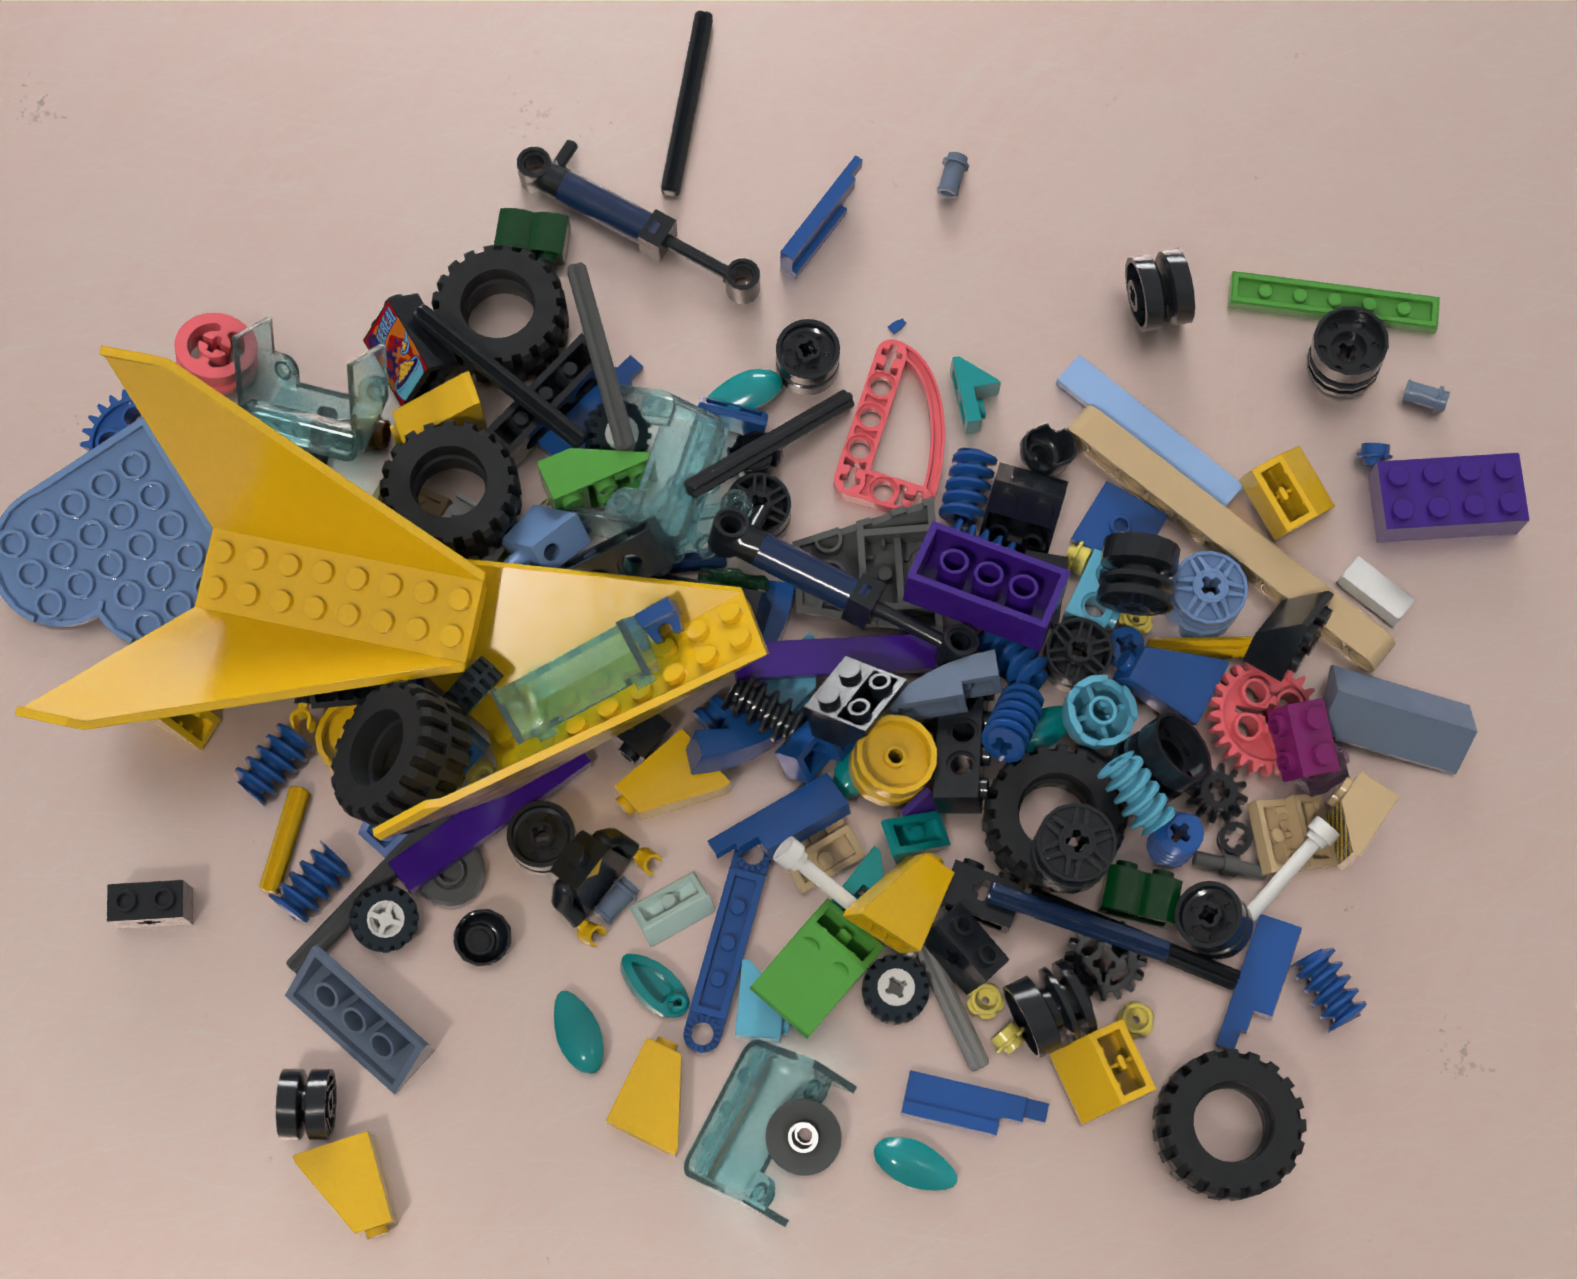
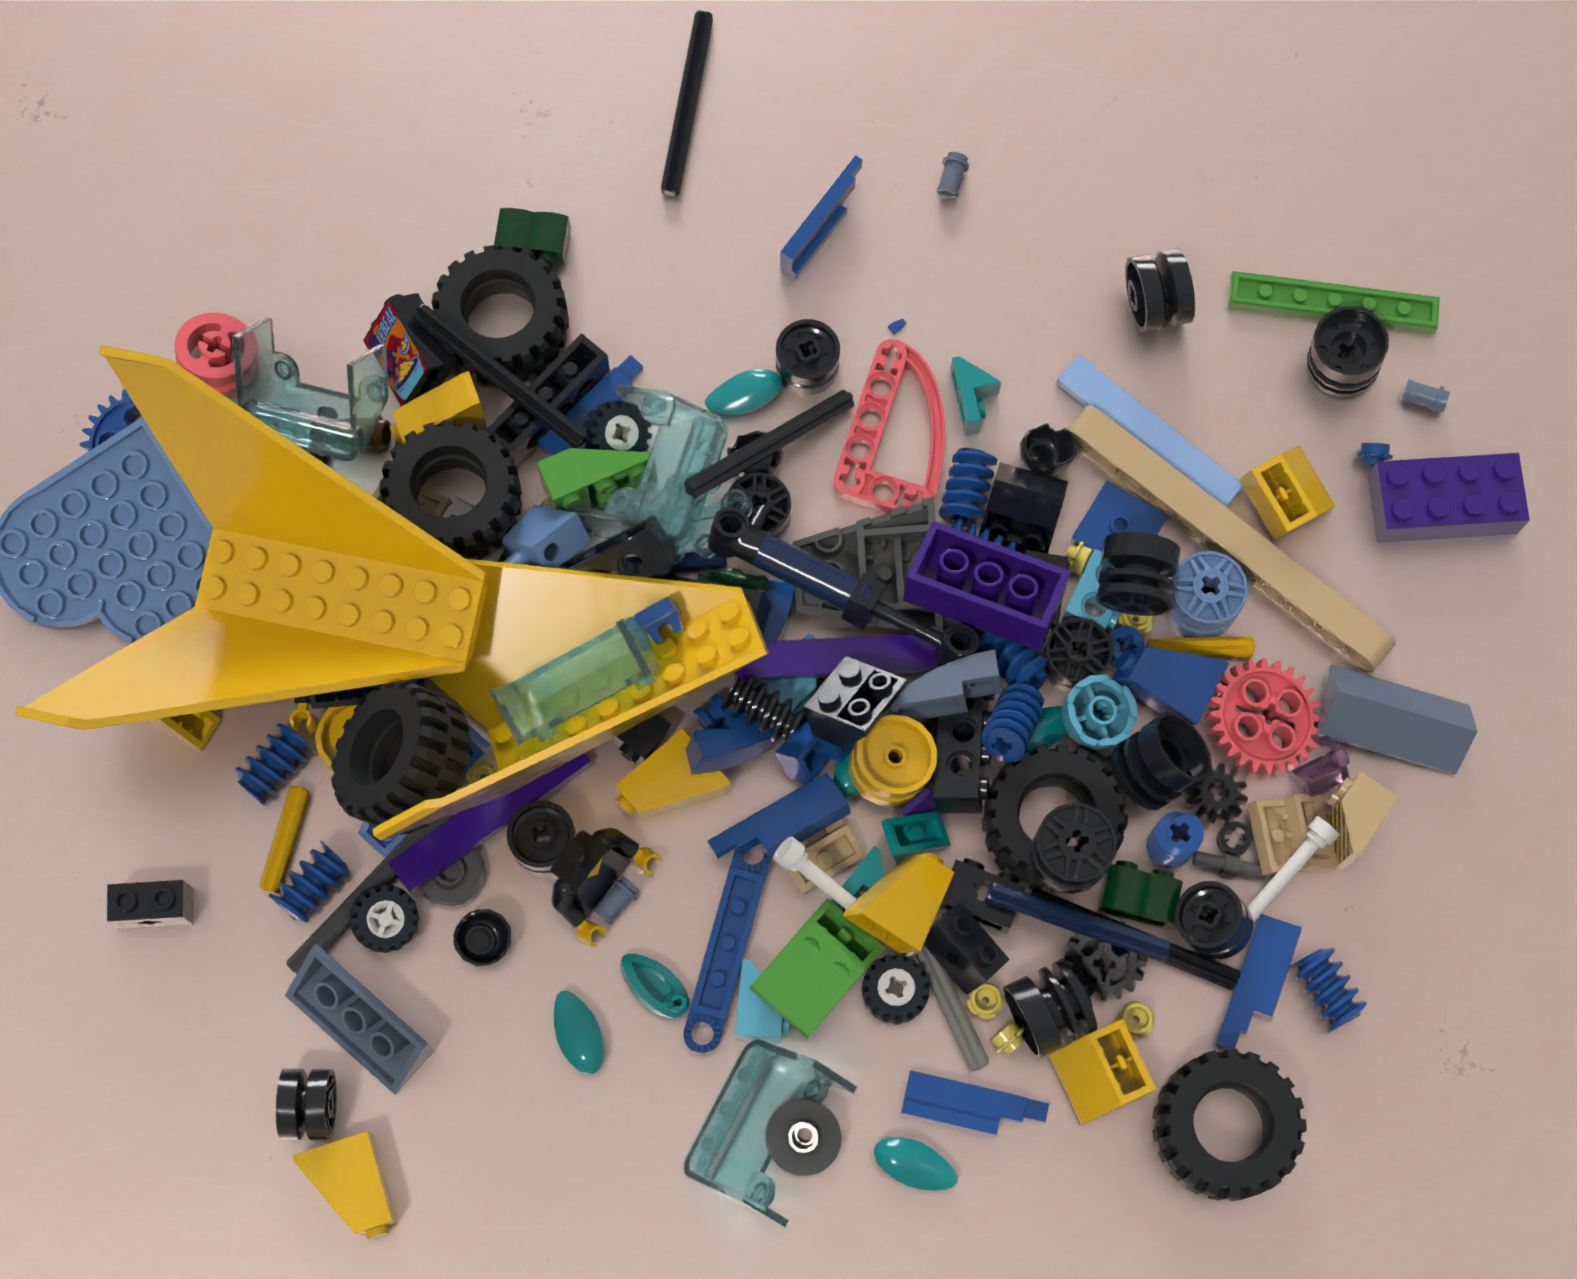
(474, 685): black wheel -> none
(601, 357): dark grey axle -> none
(651, 231): black piece -> none
(651, 1097): yellow slope -> none
(672, 908): light aqua slope -> none
(736, 417): blue slope -> none
(1137, 792): medium azure piece -> none
(1289, 634): black slope -> none
(1303, 740): magenta bracket -> none
(1375, 591): white slope -> none

